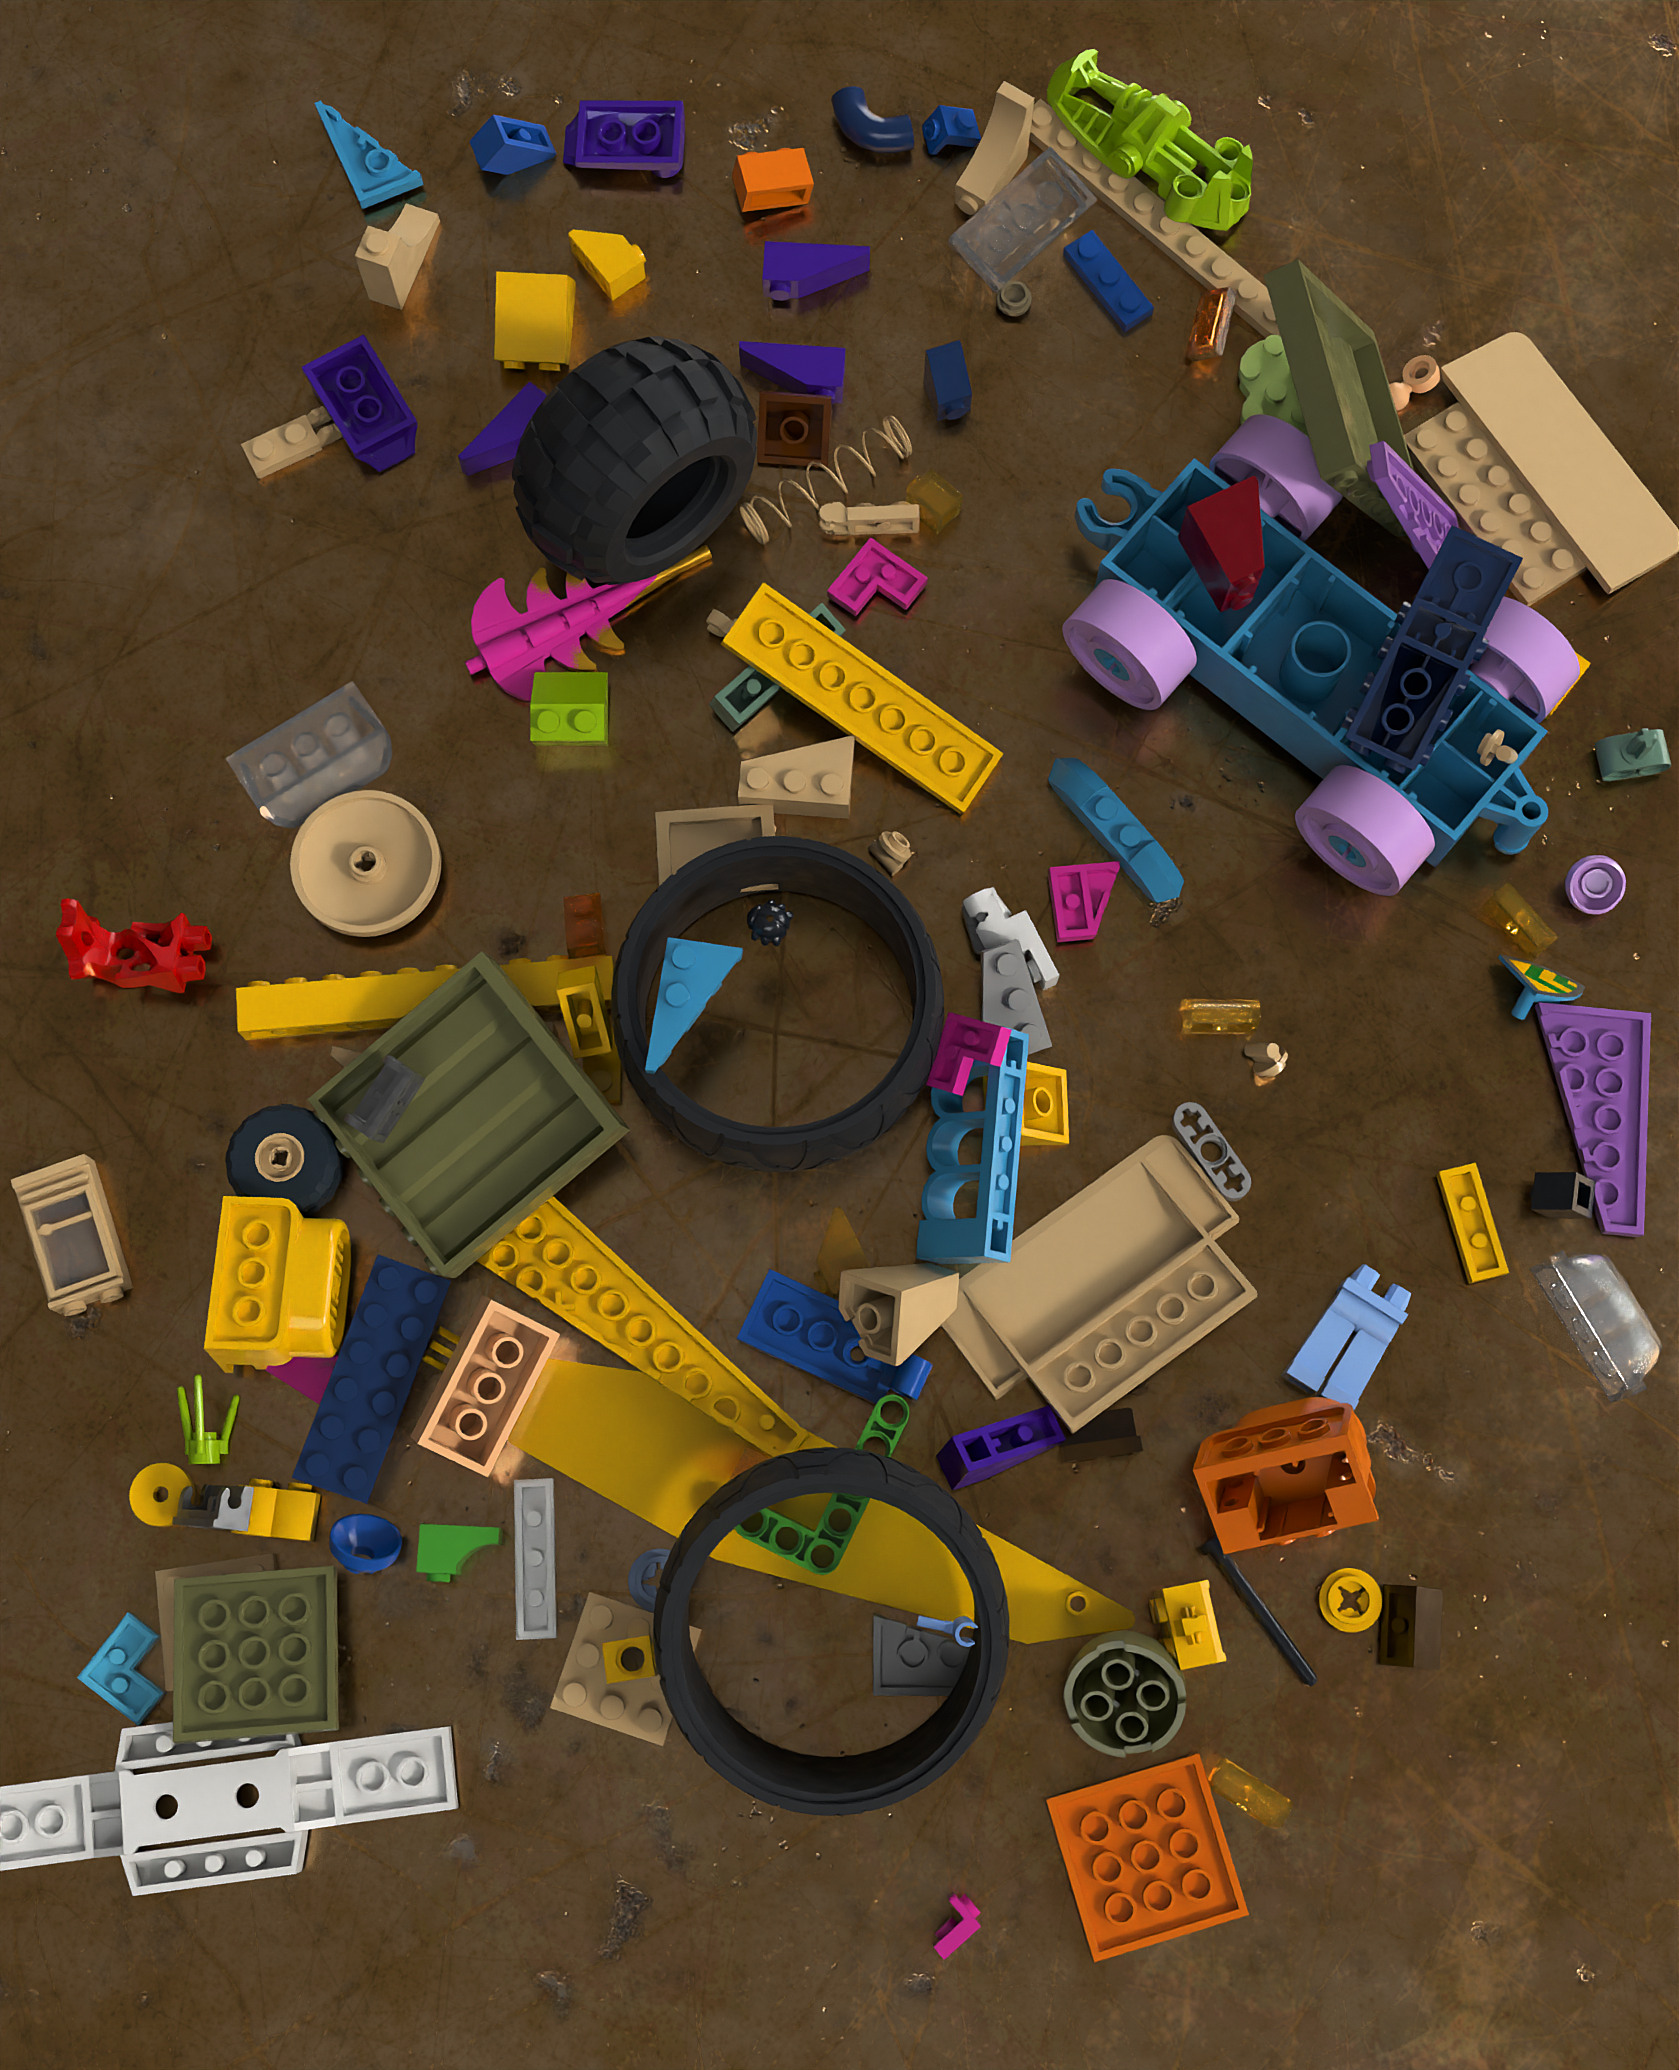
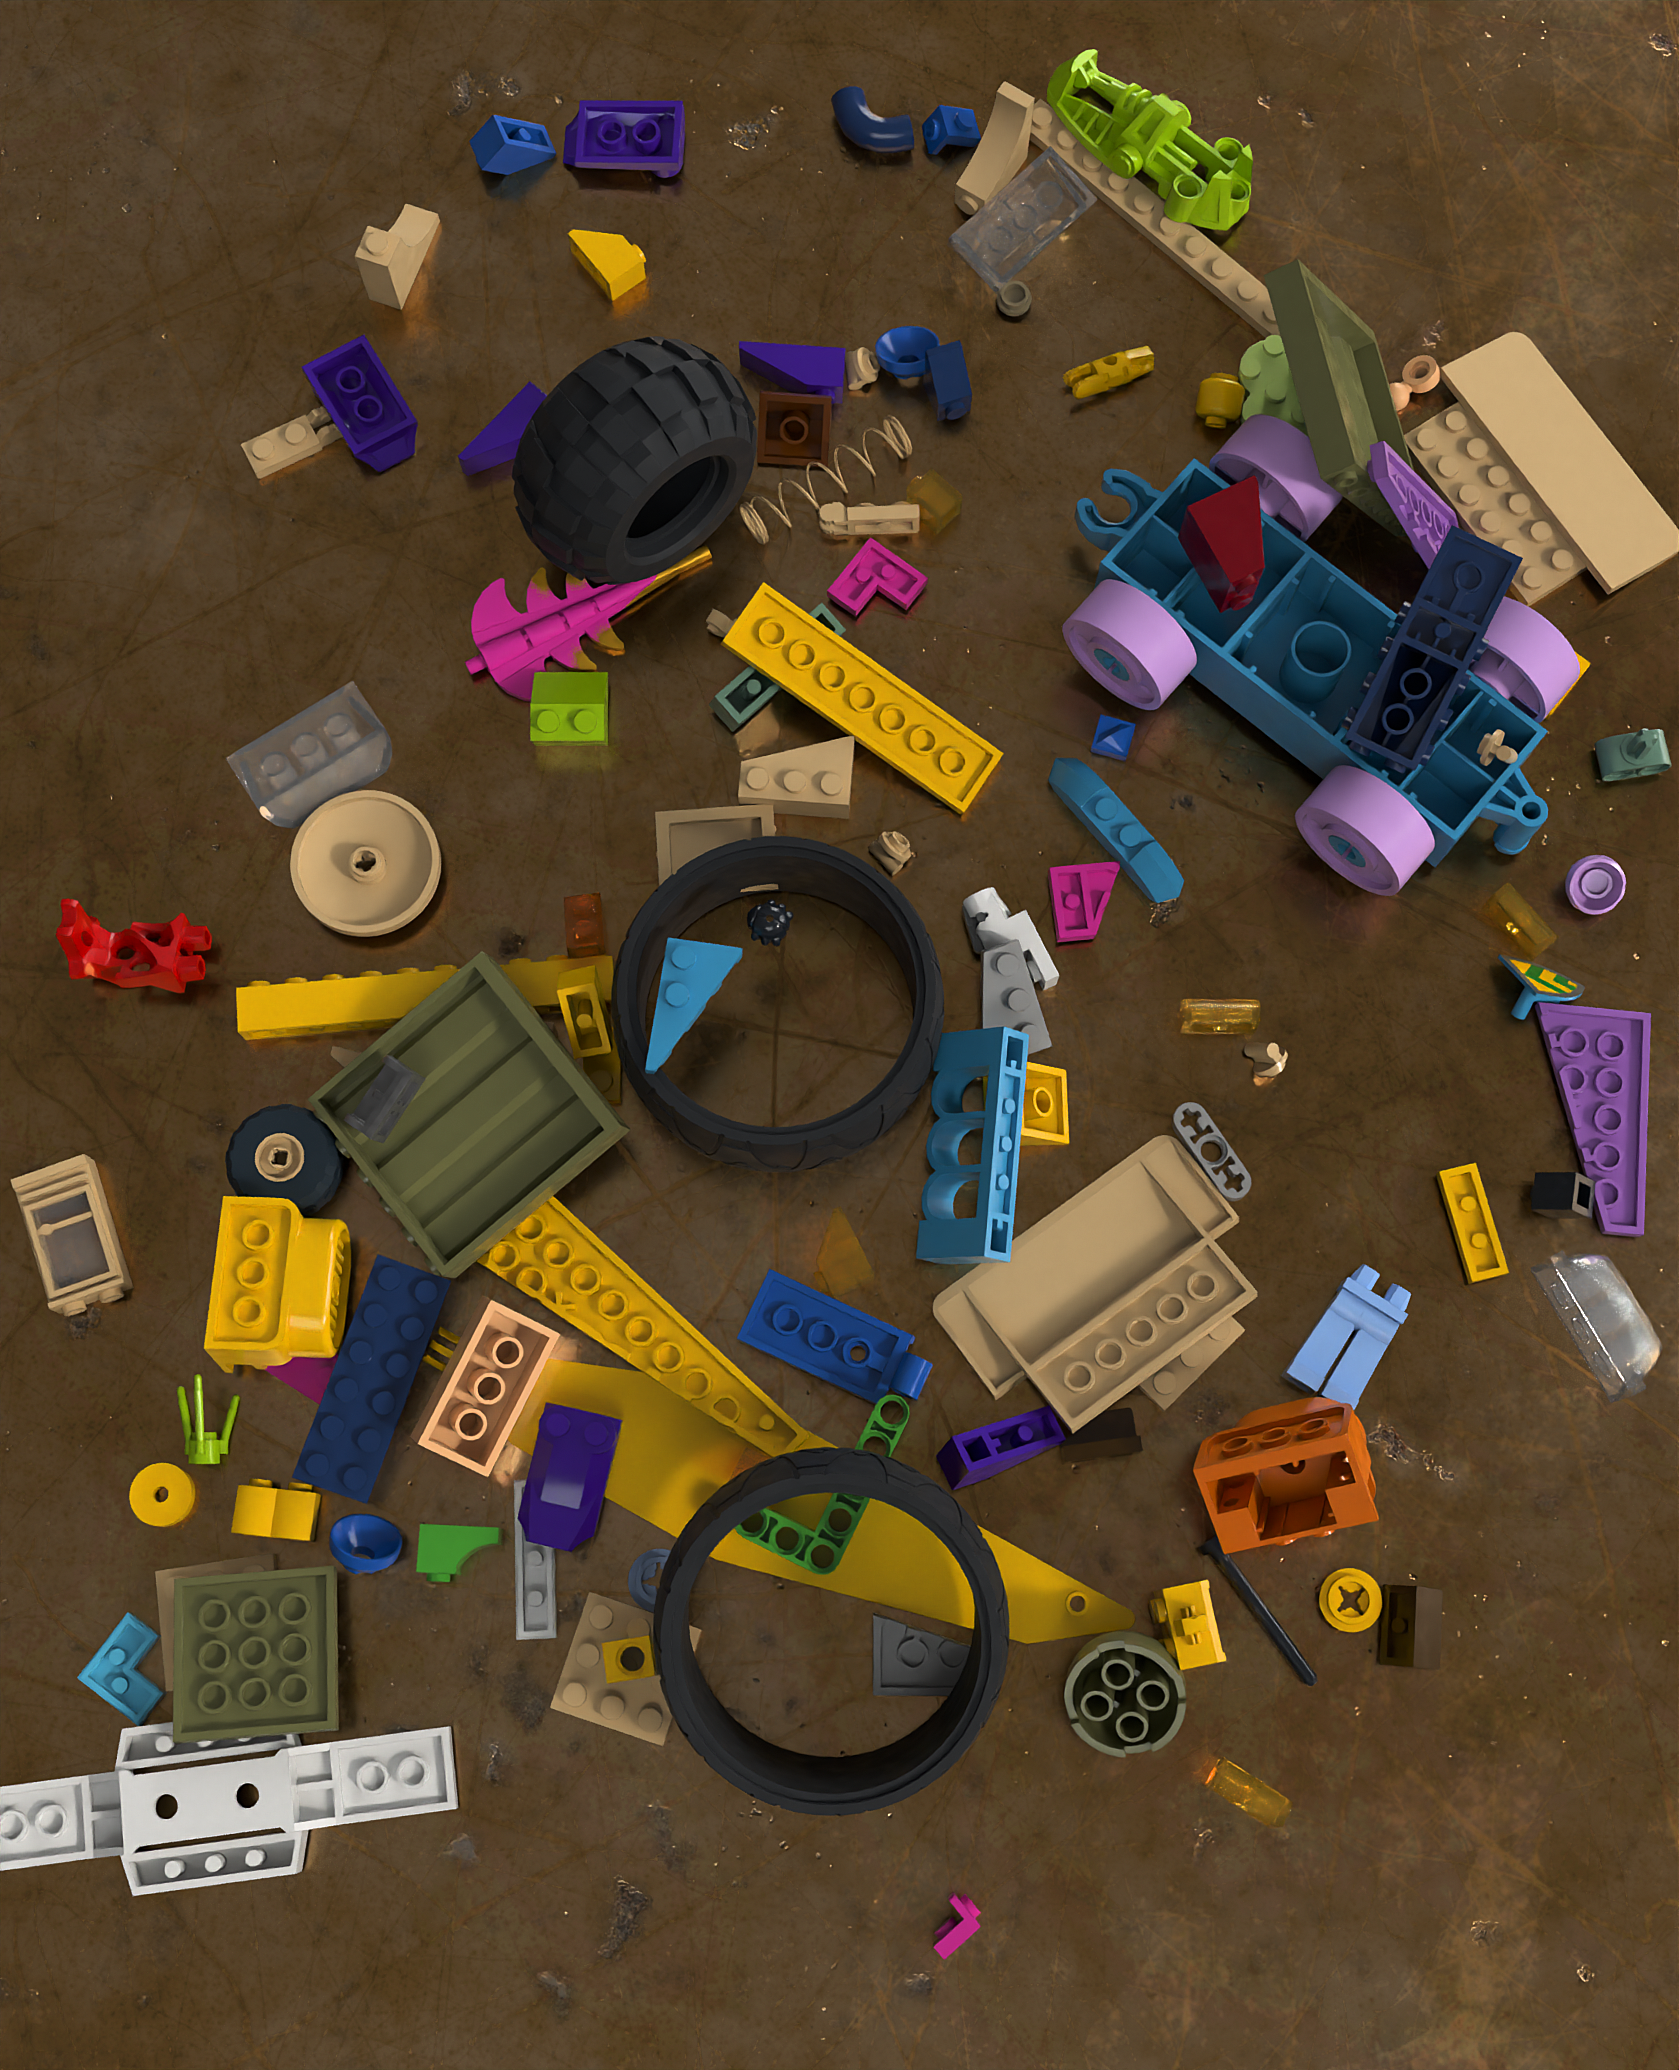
(218, 1508): flat silver hinge -> none
(369, 167): dark azure wing -> none
(533, 319): yellow slope -> none
(568, 1476): none -> dark purple slope
(772, 179): orange brick -> none
(805, 268): dark purple slope -> none
(861, 368): none -> tan plate
(897, 1306): tan slope -> none
(905, 345): none -> blue piece
(949, 1627): medium blue hand -> none
(960, 1044): dark pink plate -> none
(1108, 280): blue plate -> none
(1109, 372): none -> yellow hinge
(1113, 737): none -> blue tile
(1146, 1857): orange plate -> none
(1178, 1374): none -> tan plate
(1211, 324): clear orange plate -> none
(1220, 400): none -> yellow head

